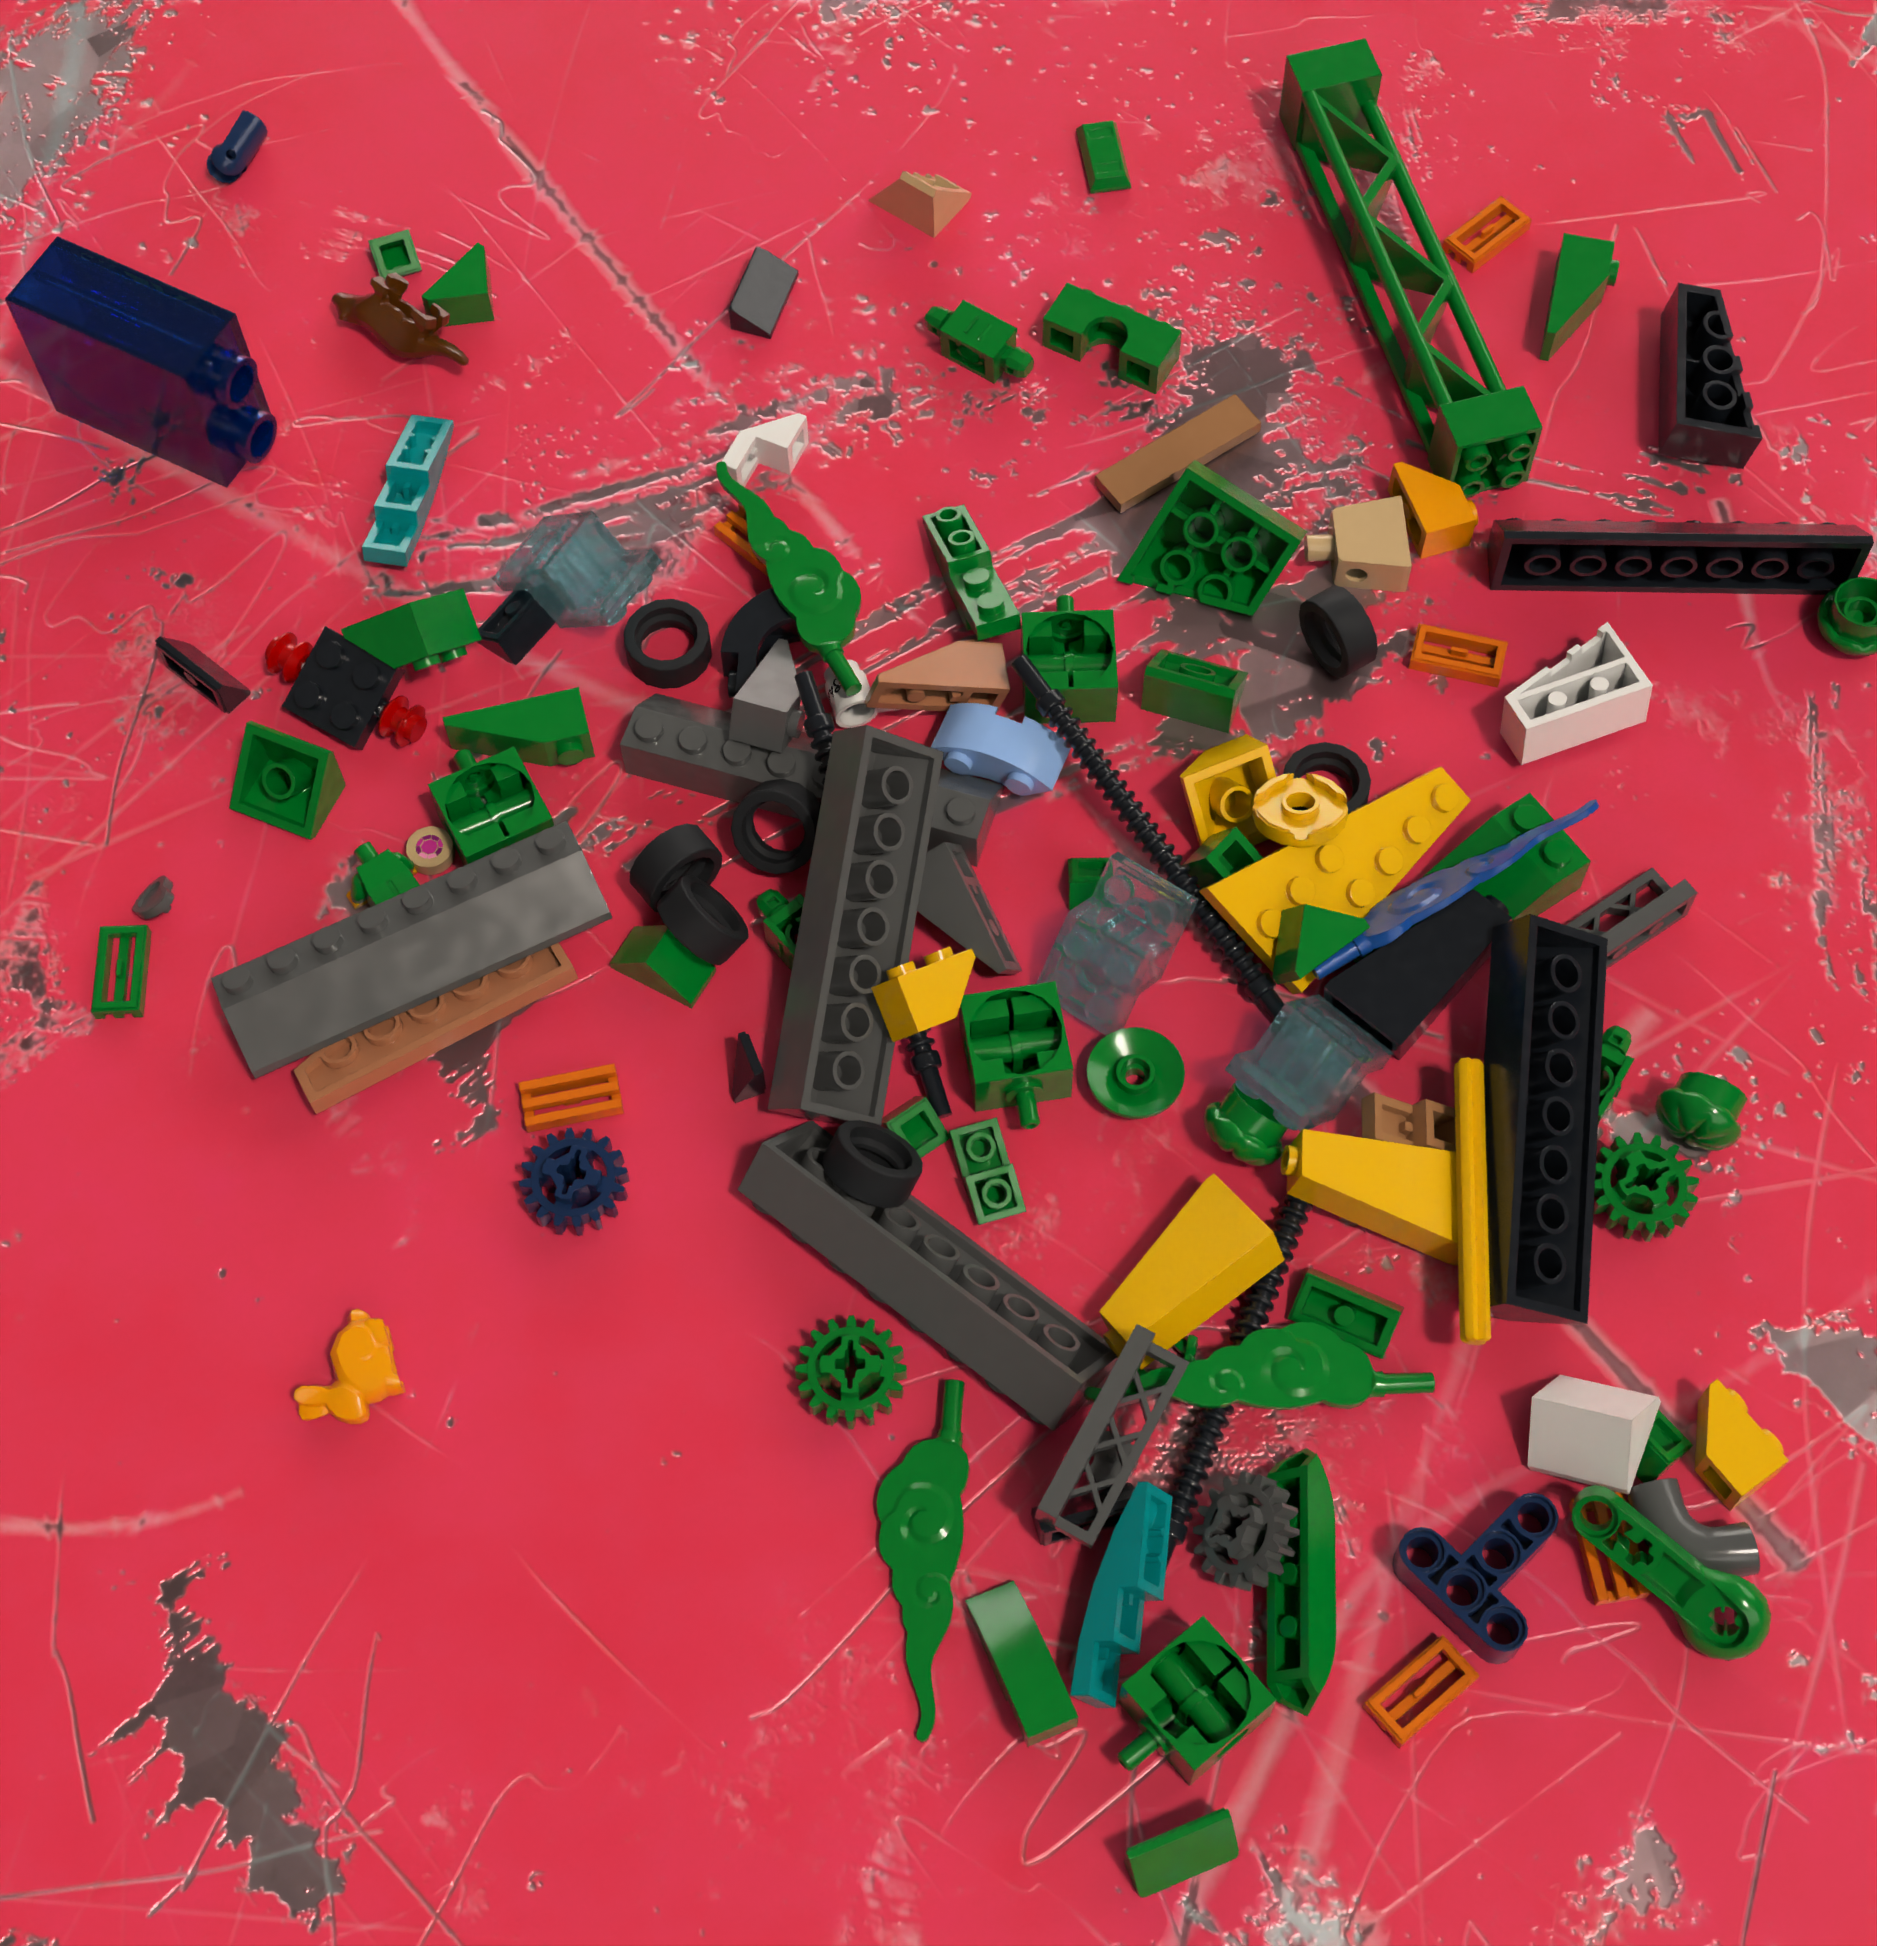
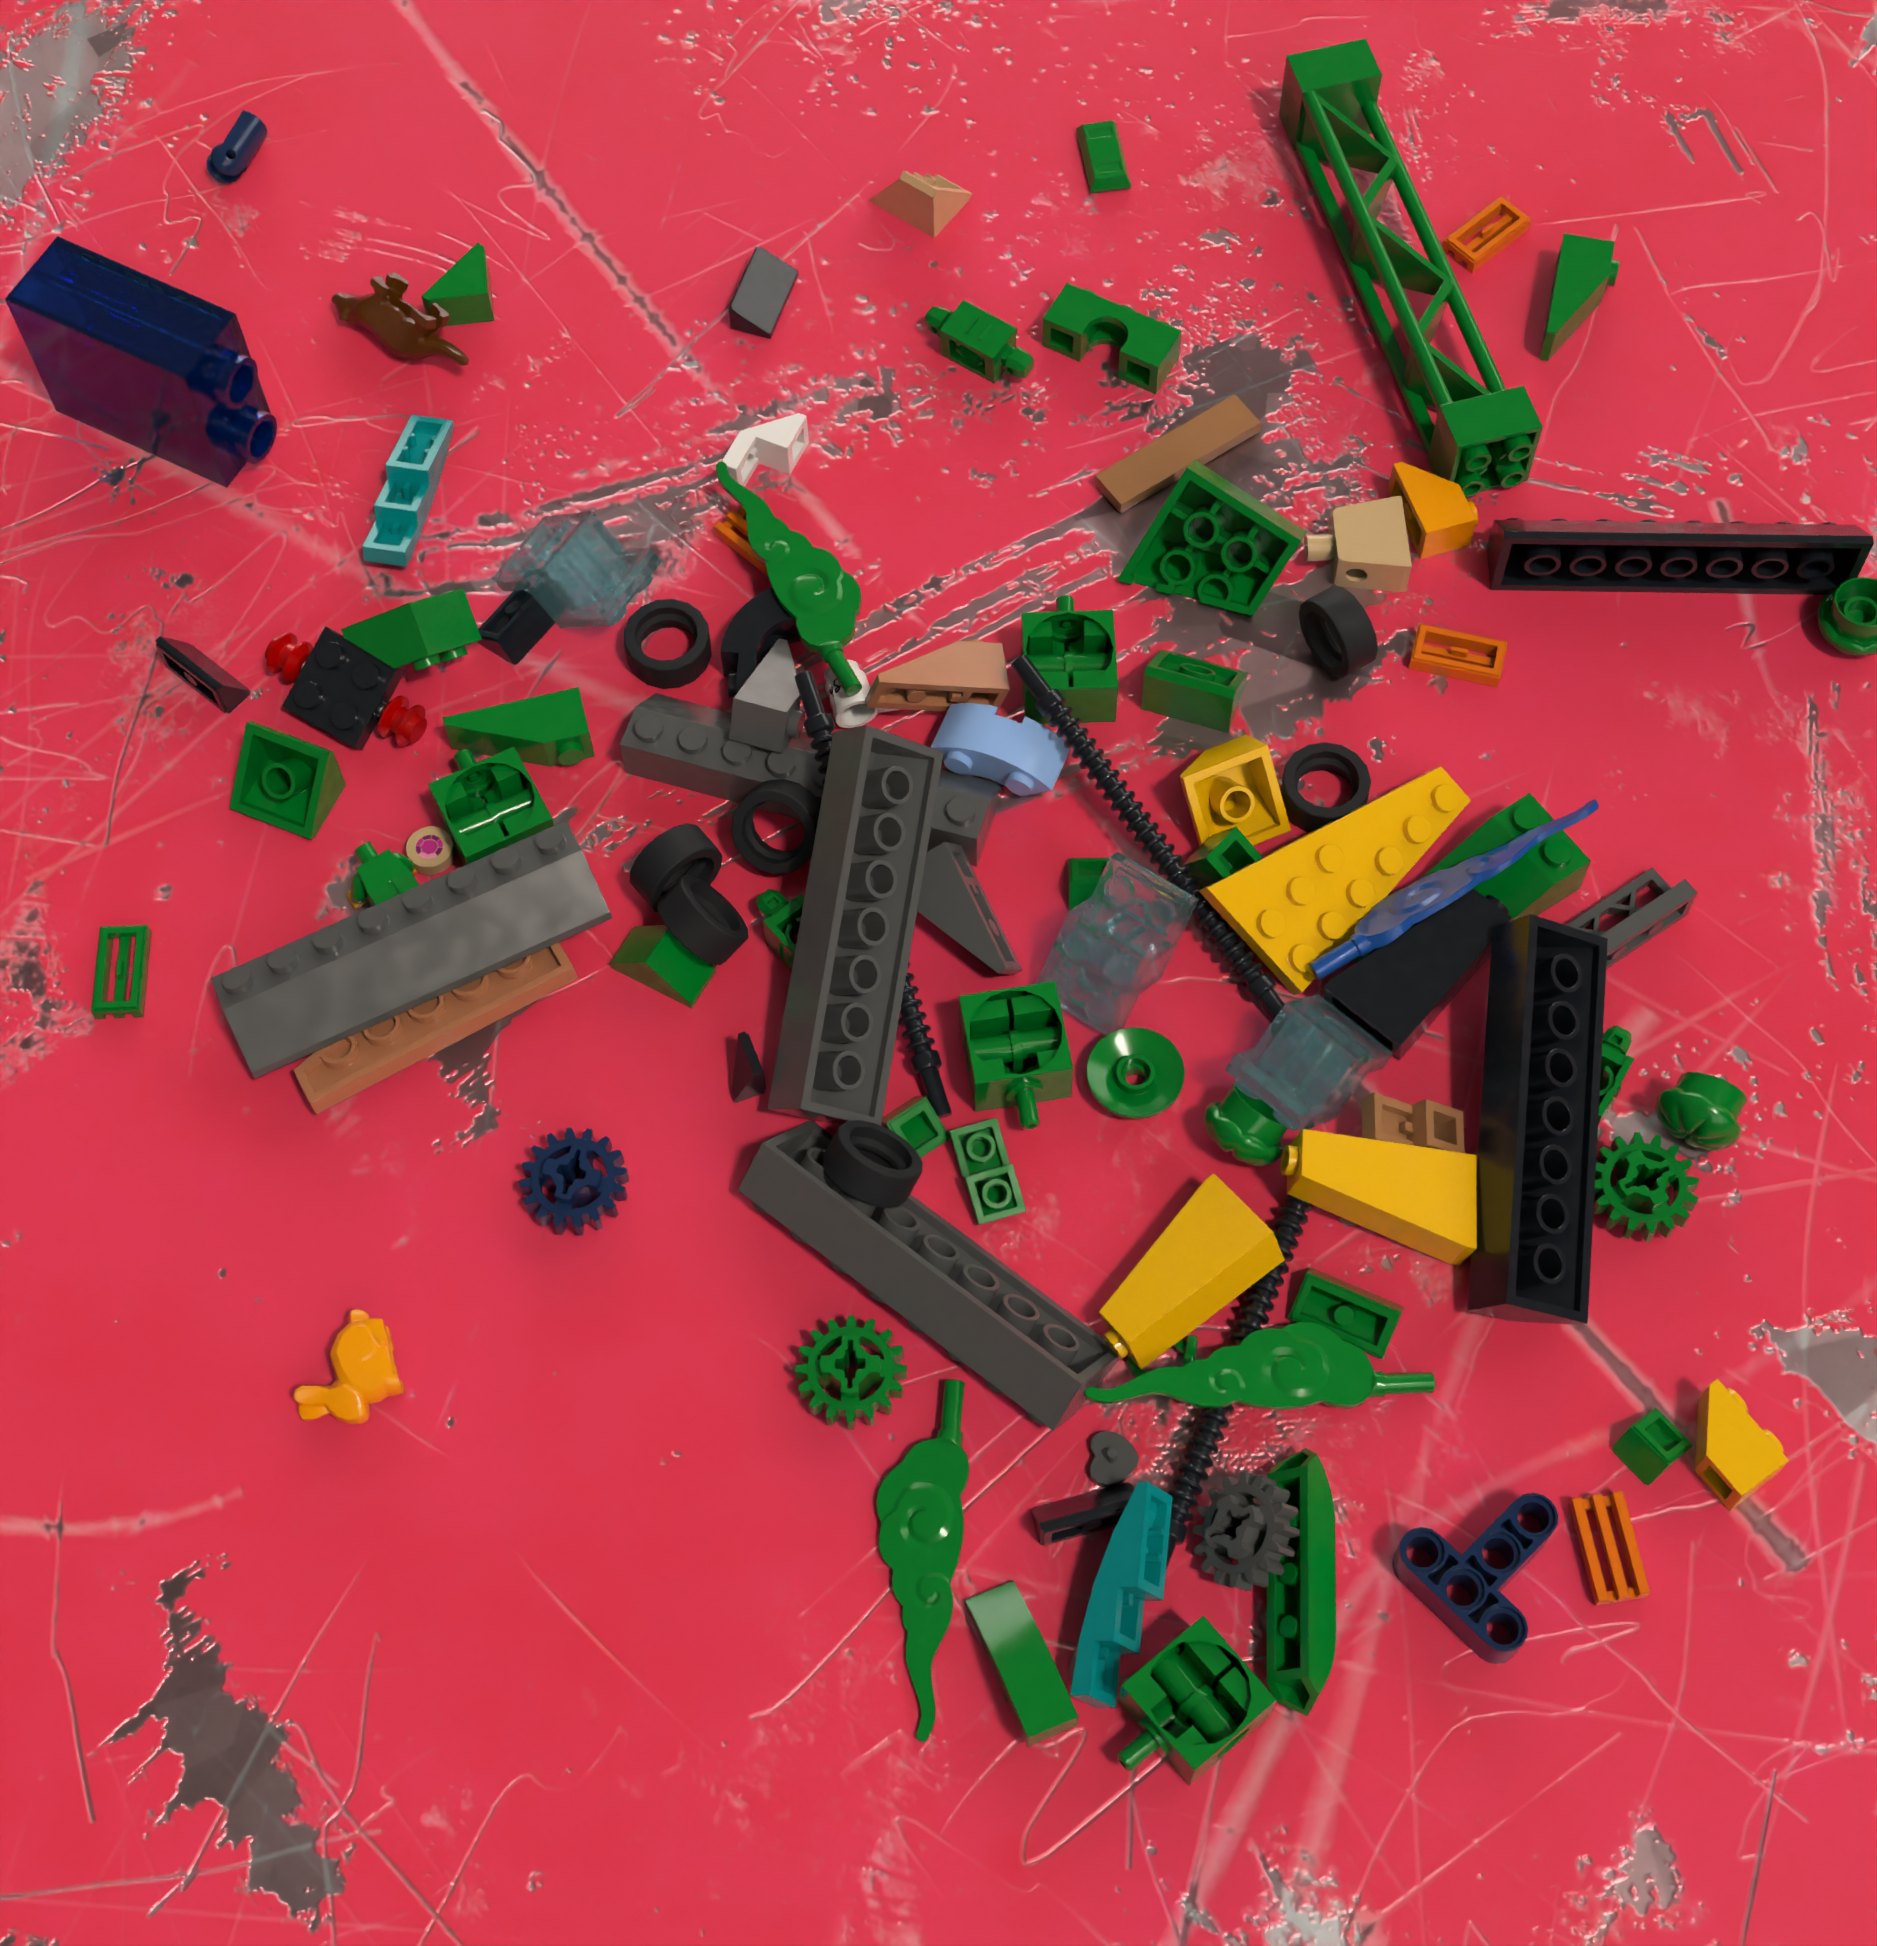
(155, 899): dark grey piece -> none
(395, 254): green slope -> none
(569, 1081): orange tile -> none
(923, 996): yellow slope -> none
(969, 573): green slope -> none
(1093, 1428): dark grey fence -> none
(1182, 1853): green slope -> none
(1291, 827): yellow tile -> none
(1309, 938): green slope -> none
(1388, 1720): orange tile -> none
(1472, 1202): yellow axle -> none
(1577, 700): white wedge -> none
(1590, 1432): white slope -> none
(1679, 1580): green beam -> none
(1700, 385): wedge -> none
(1721, 1548): dark grey cylinder -> none

